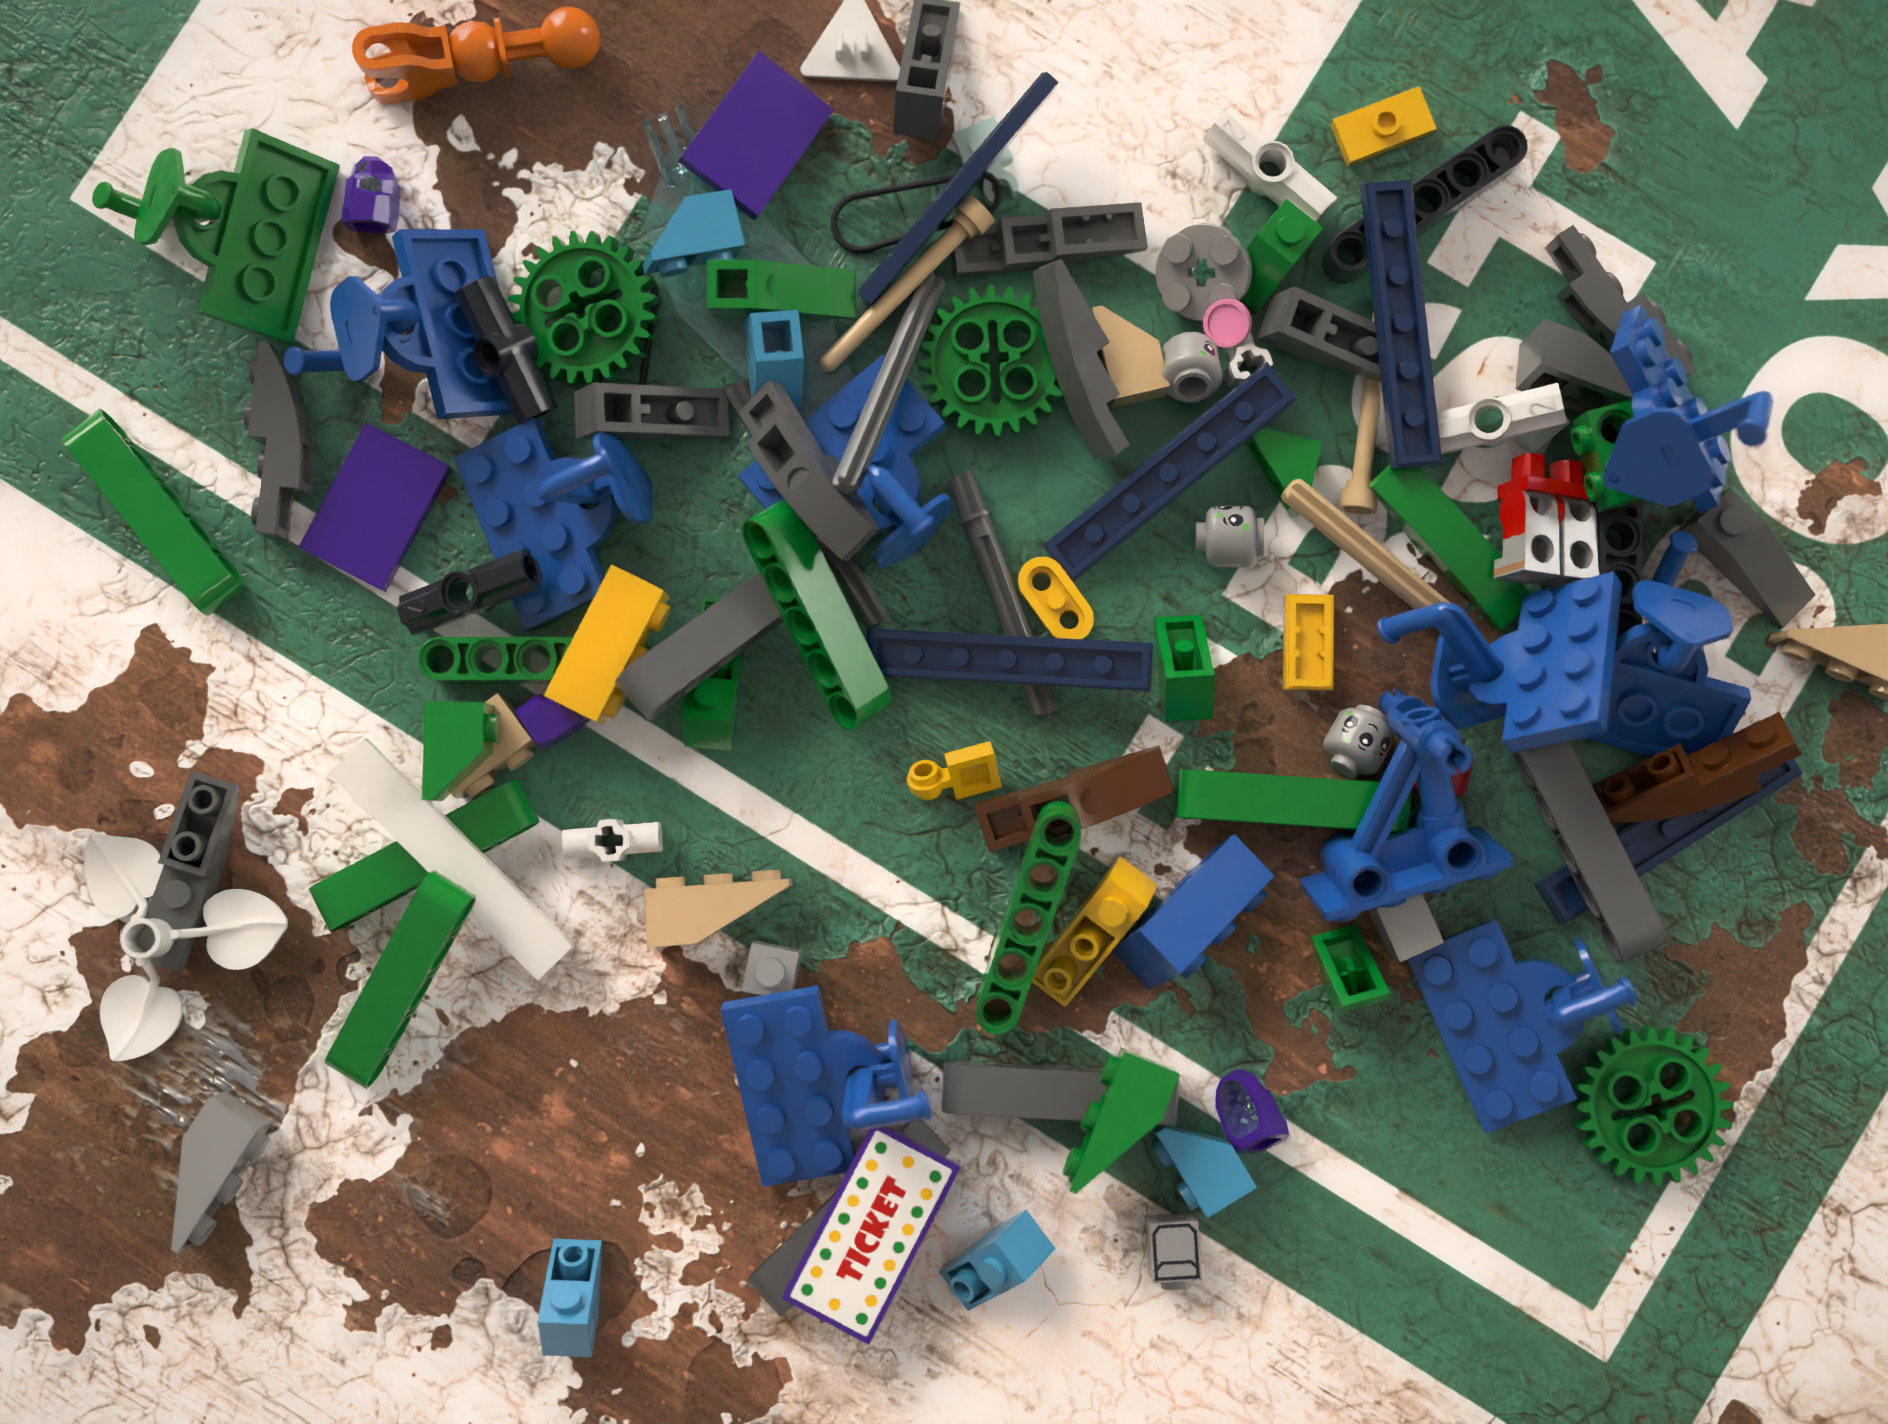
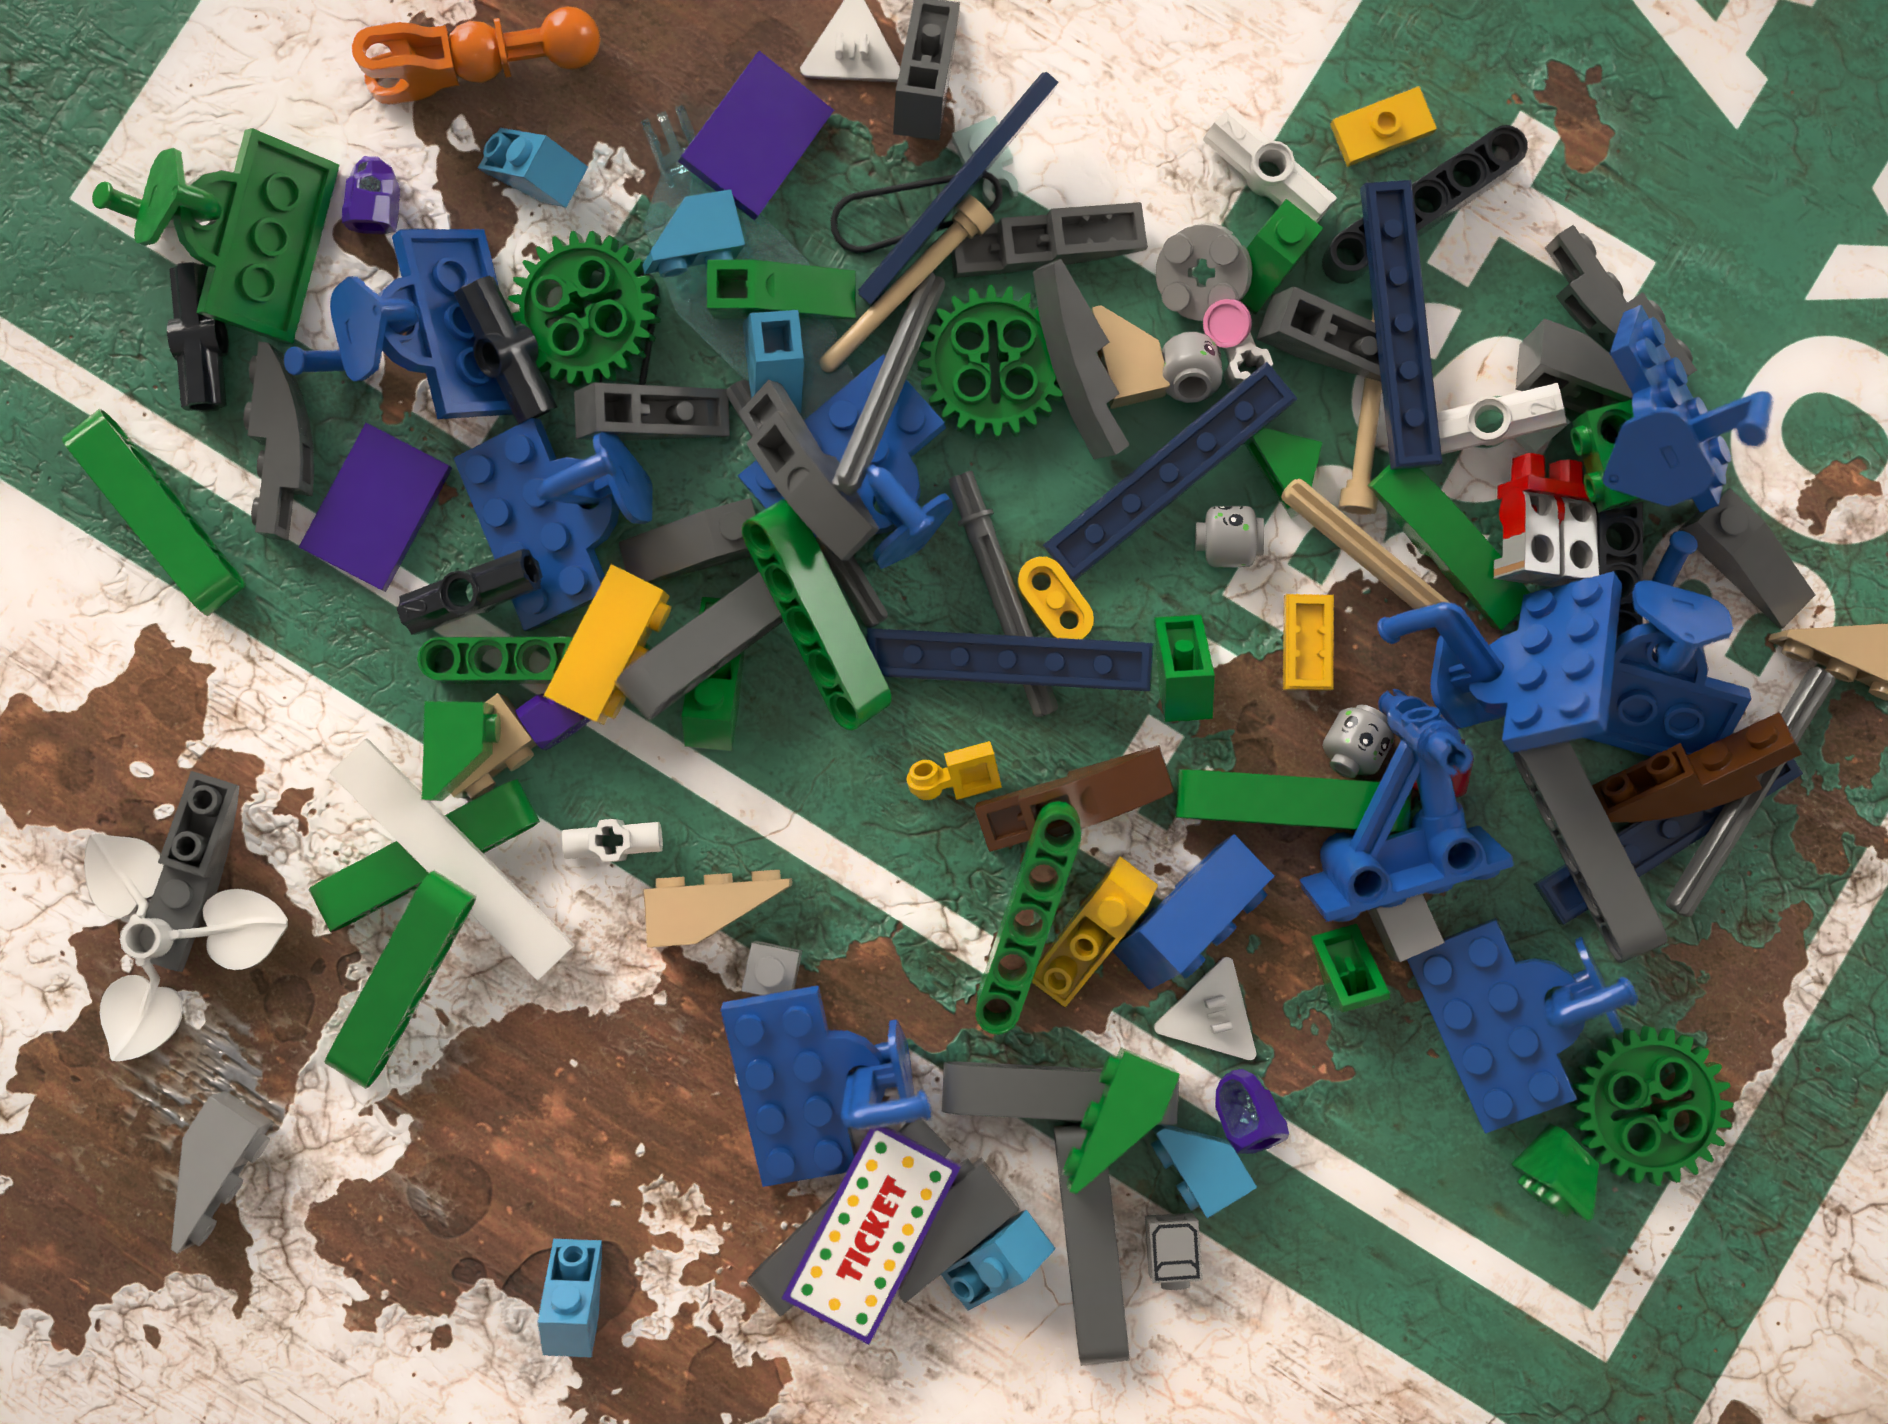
(196, 342): none -> black piece
(533, 165): none -> dark azure slope
(689, 543): none -> dark grey slope
(967, 1216): none -> dark grey slope
(1092, 1260): none -> dark grey beam
(1212, 1014): none -> white piece
(1559, 1173): none -> green slope
(1738, 813): none -> dark grey axle

